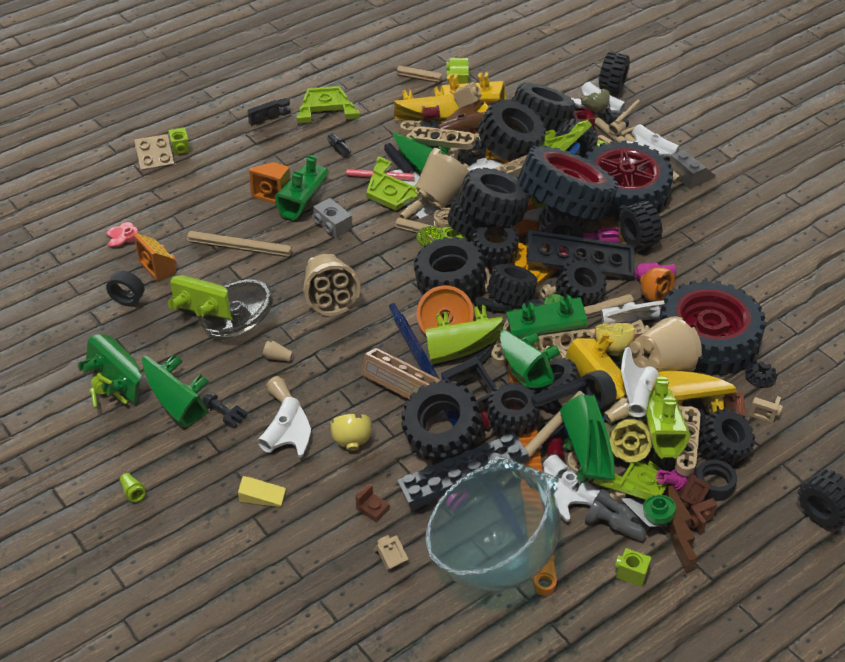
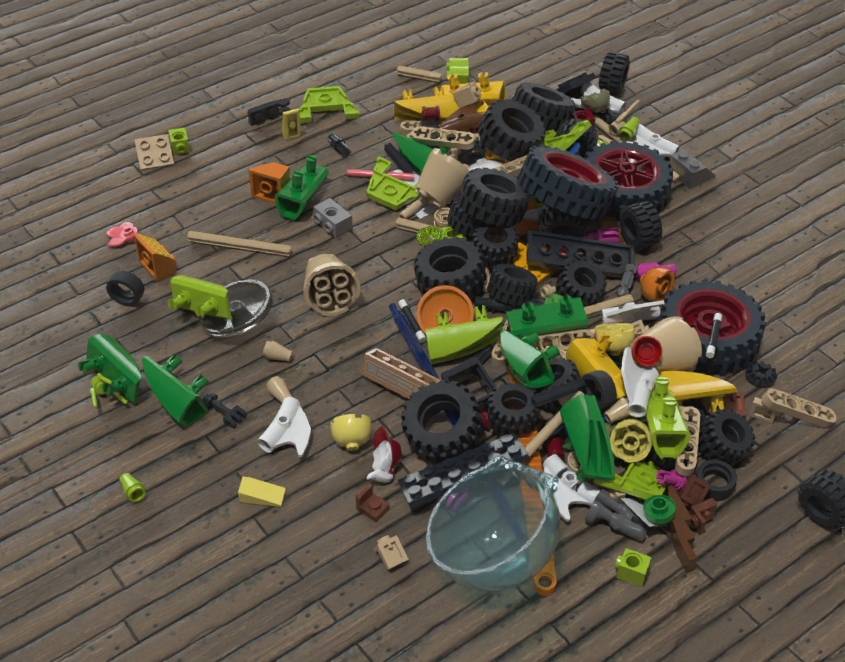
(291, 124): none -> light yellow slope
(386, 456): none -> hair
(412, 321): none -> black bar
(575, 82): none -> black wing
(627, 280): none -> dark grey axle
(629, 129): none -> lime cone
(646, 351): none -> red hair
(714, 335): none -> black bar
(778, 400): none -> tan beam

